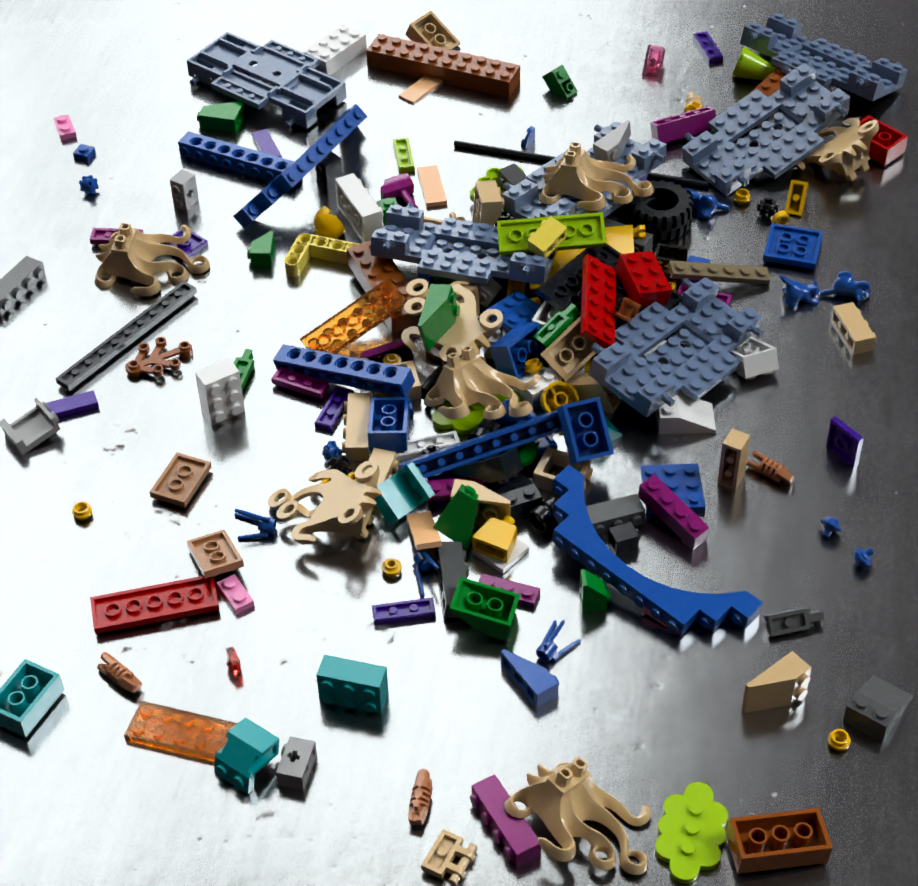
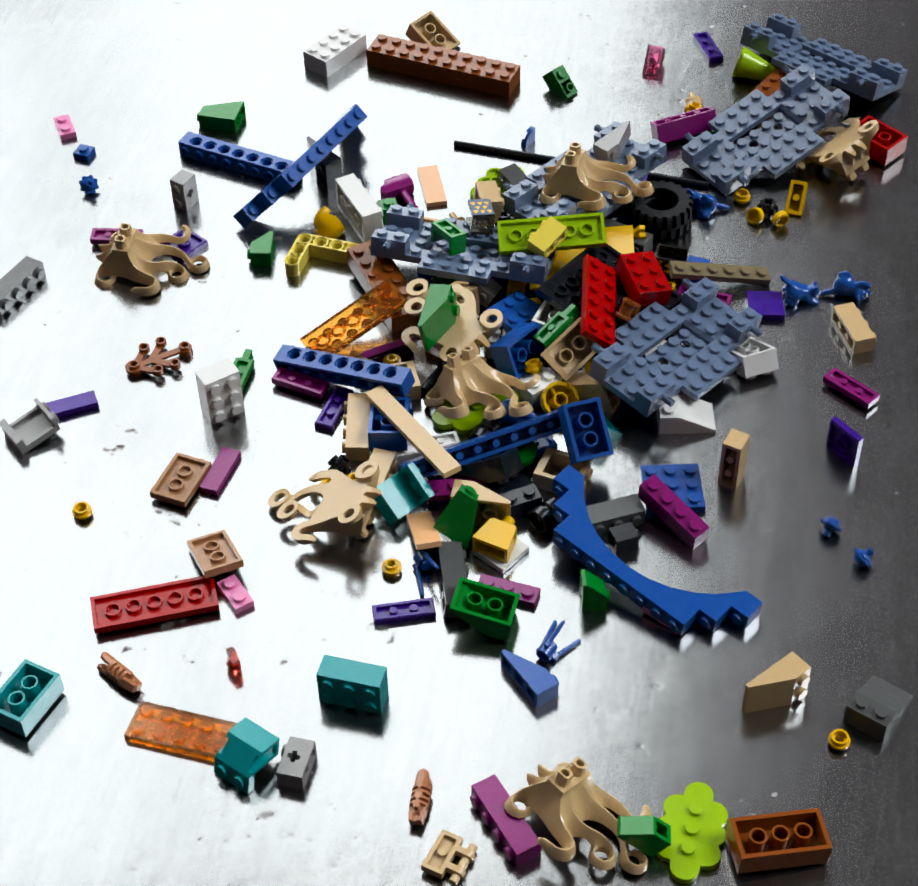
(125, 336): plate -> none
(220, 471): none -> magenta tile
(265, 142): tile -> none
(265, 524): blue plant -> none
(297, 90): sand blue piece -> none
(331, 450): blue plant -> none
(403, 155): lime tile -> none
(413, 432): none -> tan tile
(420, 89): light nougat piece -> none
(451, 233): none -> green panel
(482, 217): none -> piece
(644, 833): none -> green slope
(755, 215): none -> yellow tile
(767, 304): none -> dark purple tile
(771, 468): nougat hinge -> none
(791, 621): dark grey hinge -> none
(793, 246): blue plate -> none
(851, 388): none -> magenta plate

